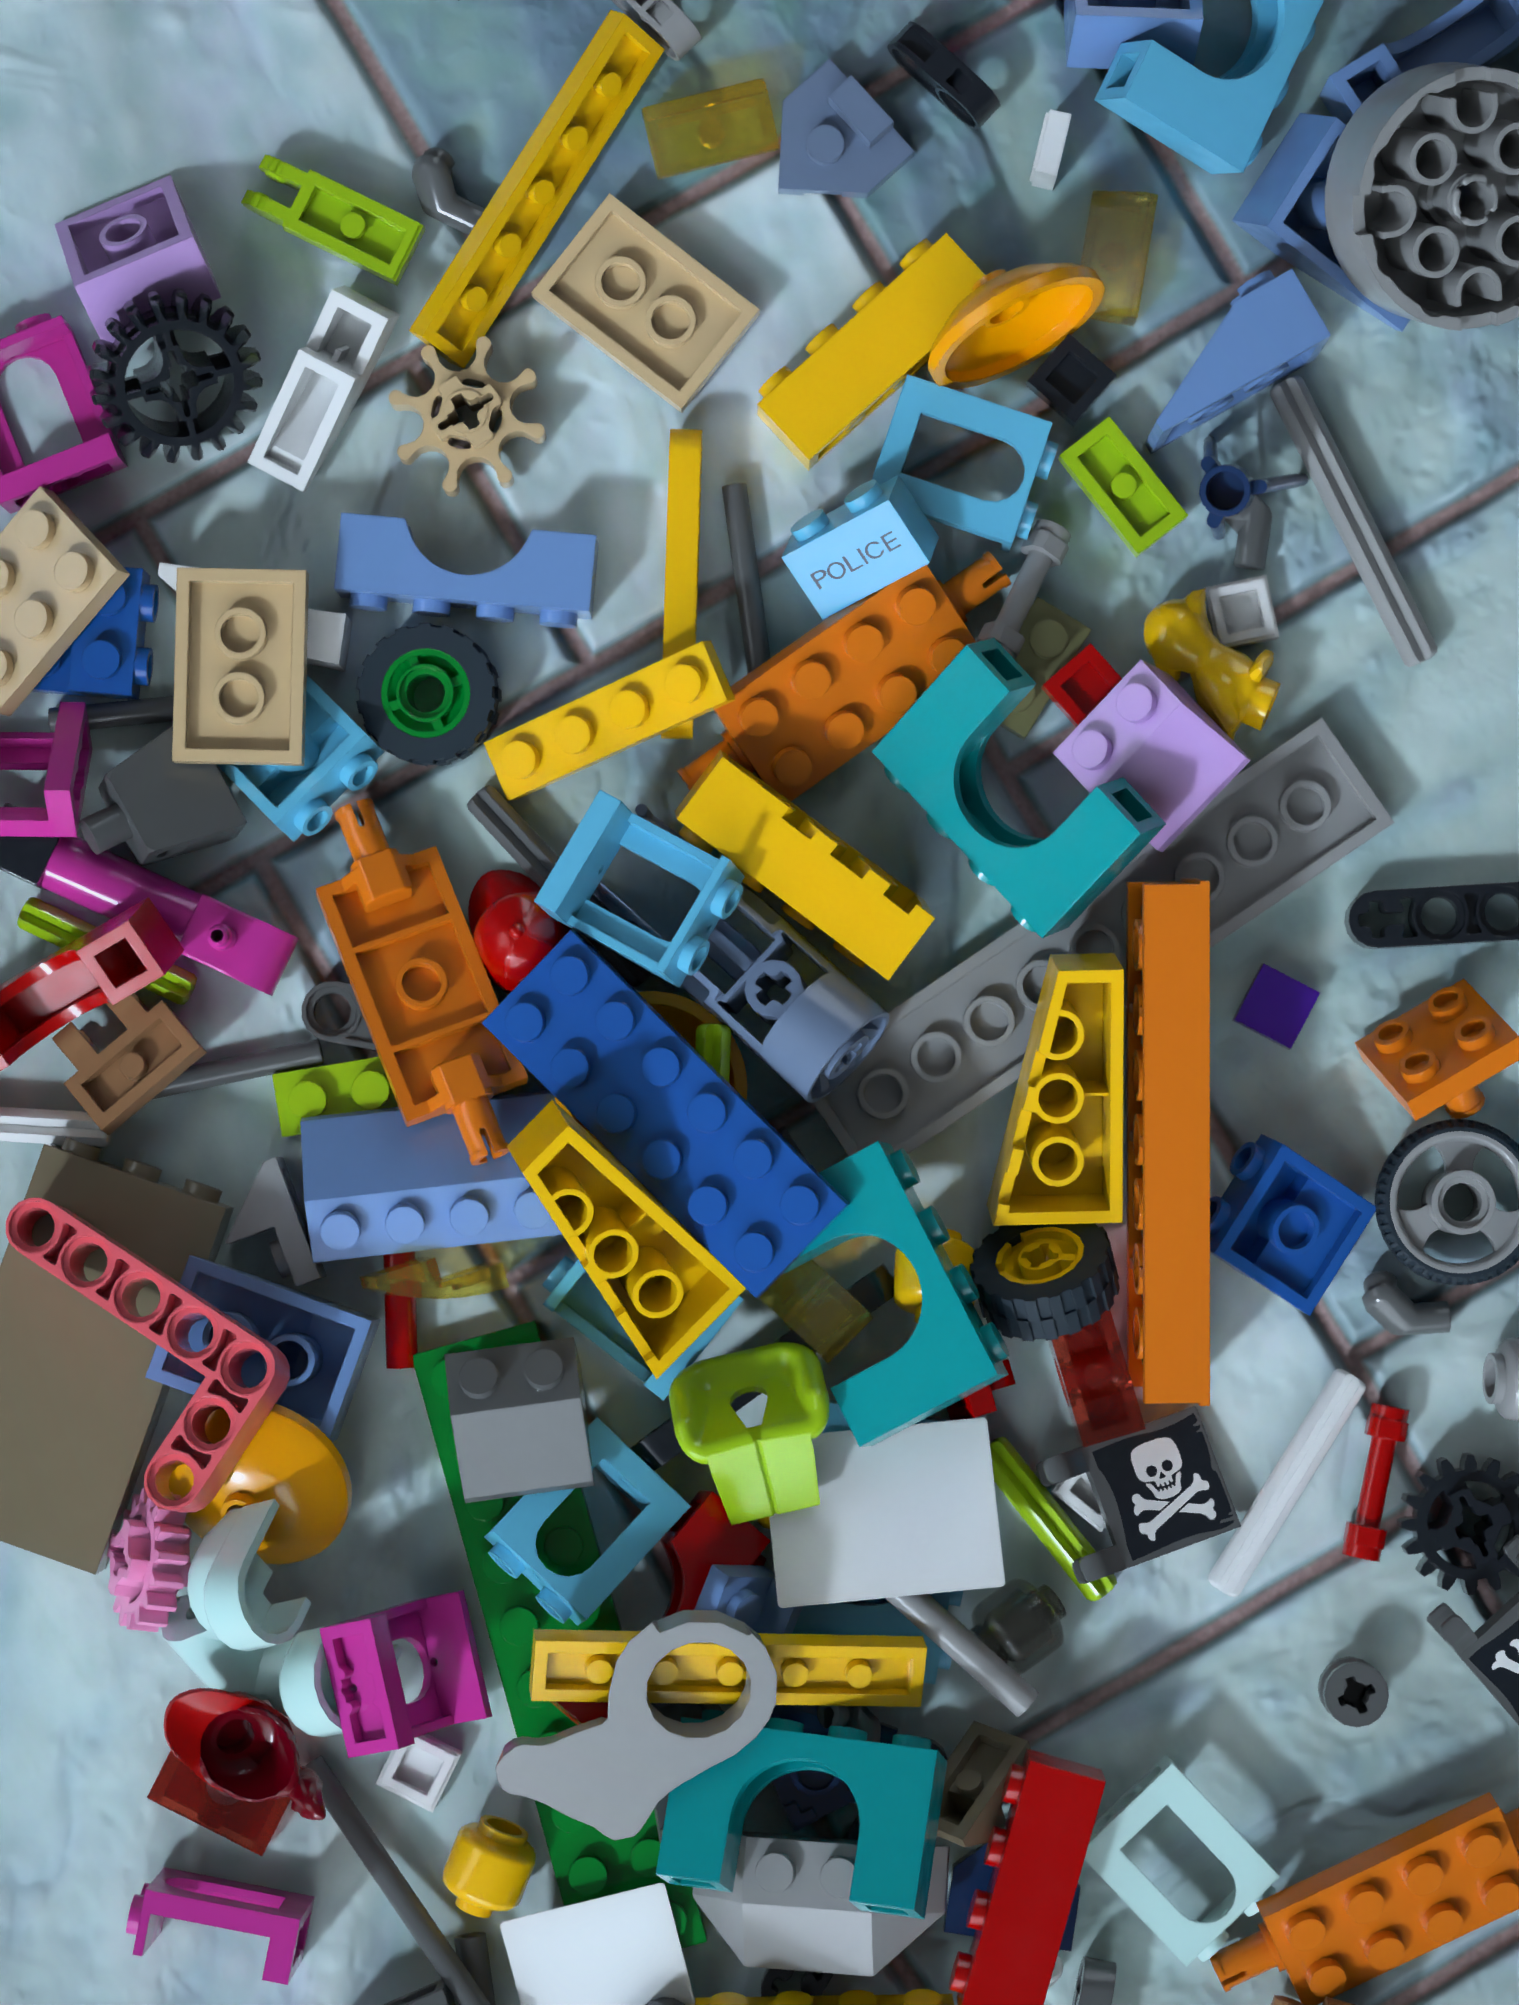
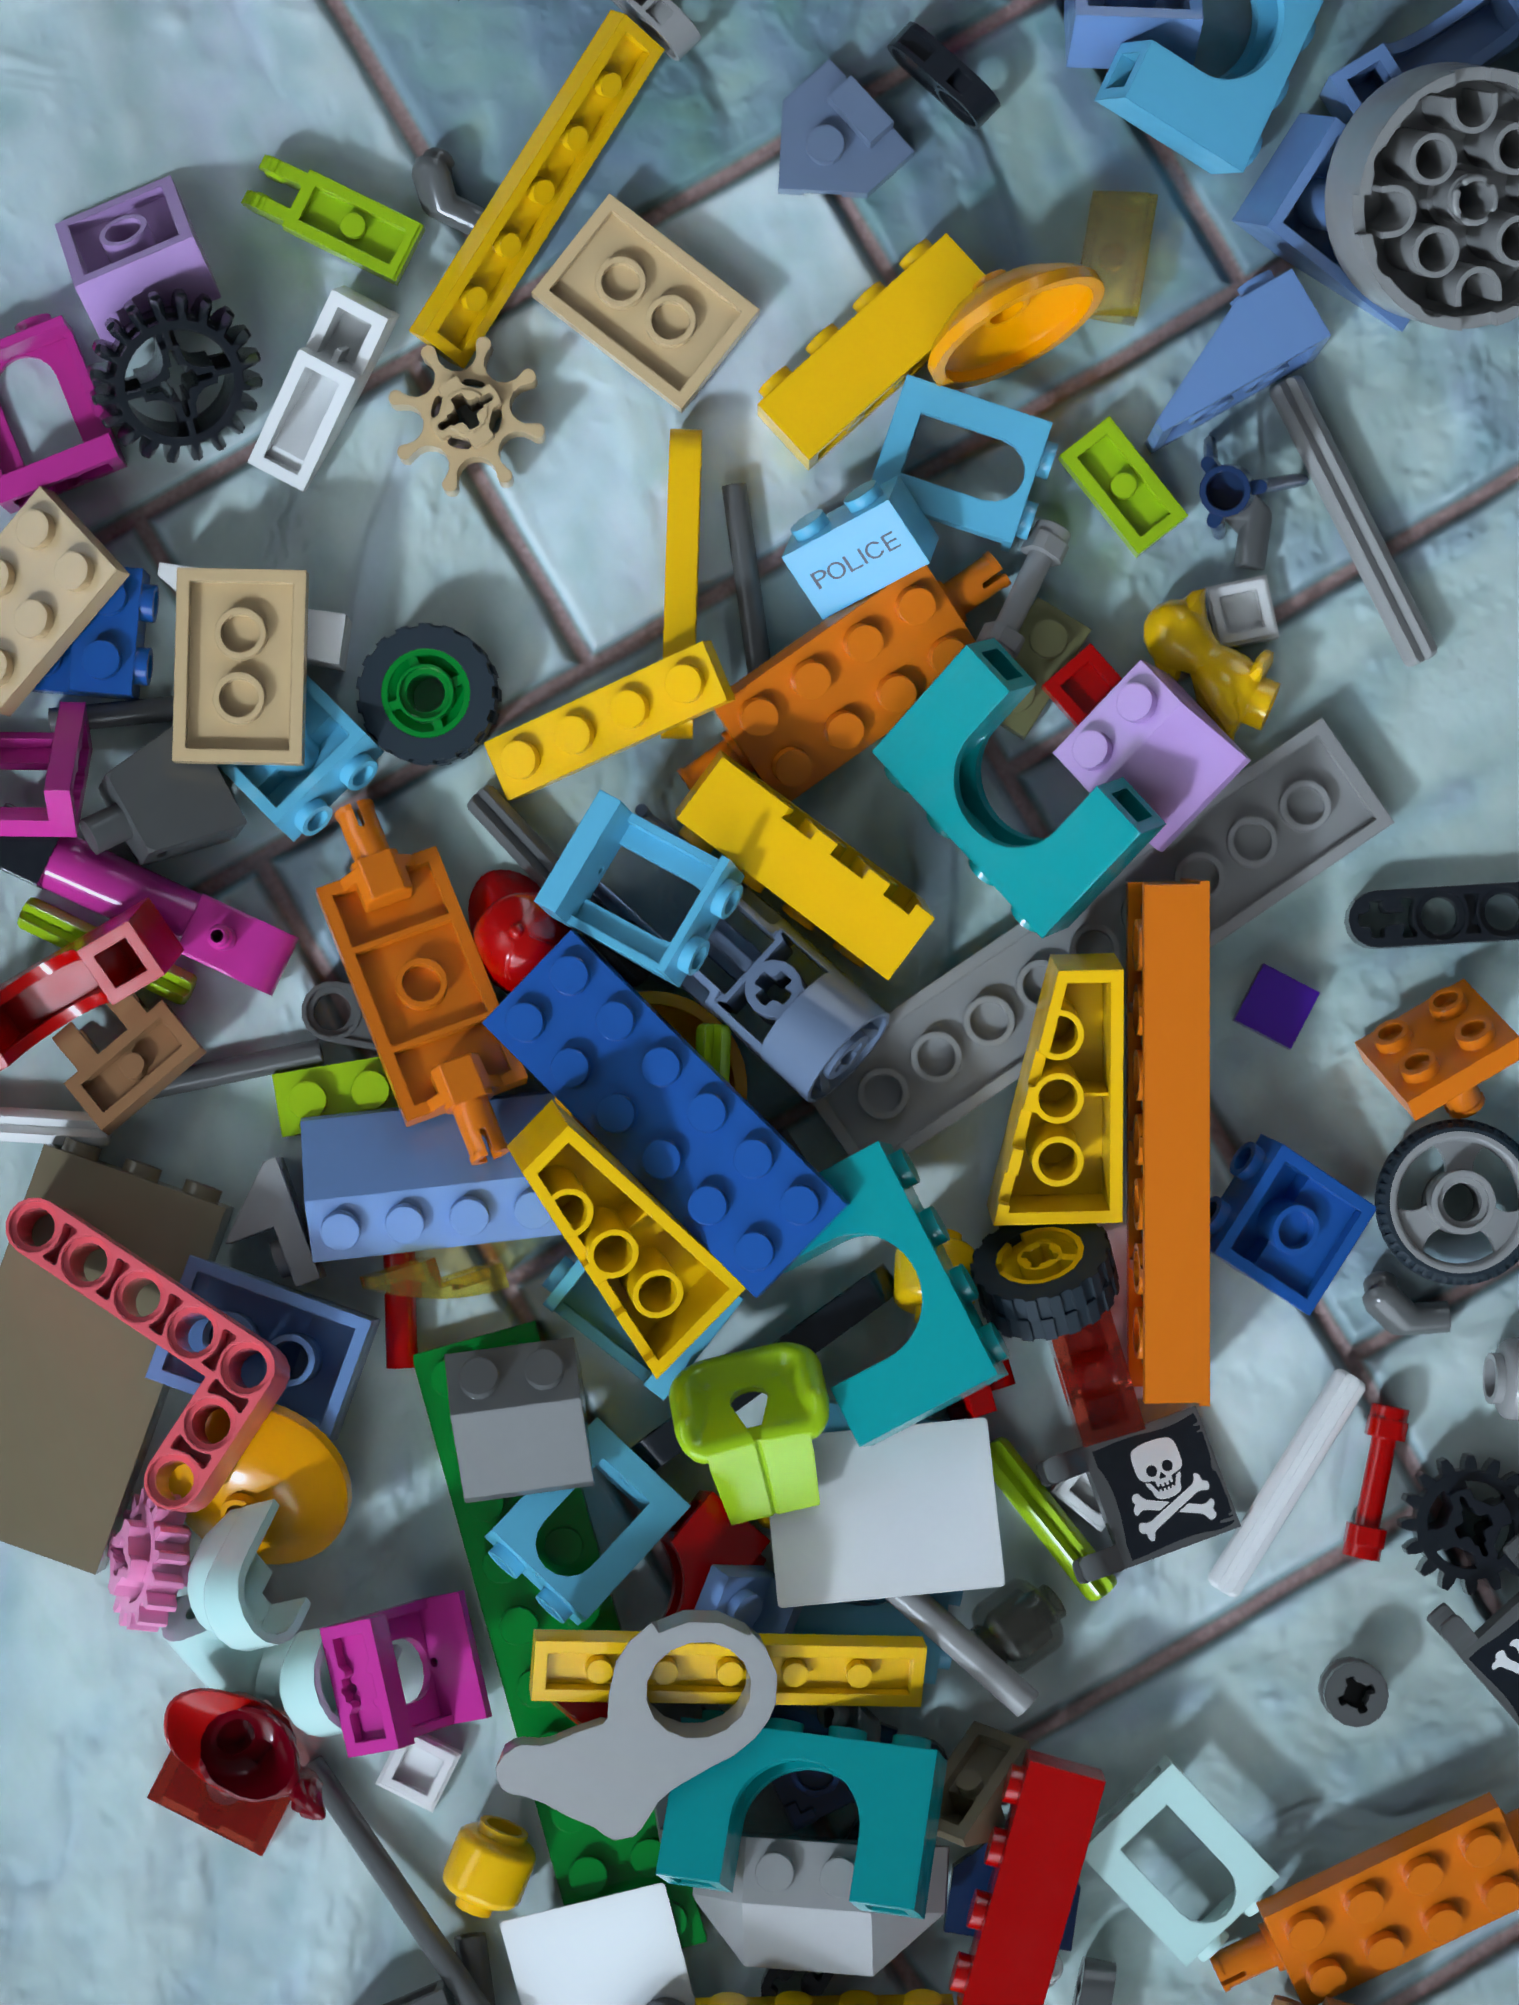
(225, 1905): dark pink panel -> none
(546, 578): medium blue arch -> none
(710, 128): clear yellow slope -> none
(816, 1309): clear yellow slope -> none
(1050, 149): white tile -> none
(1071, 380): black plate -> none

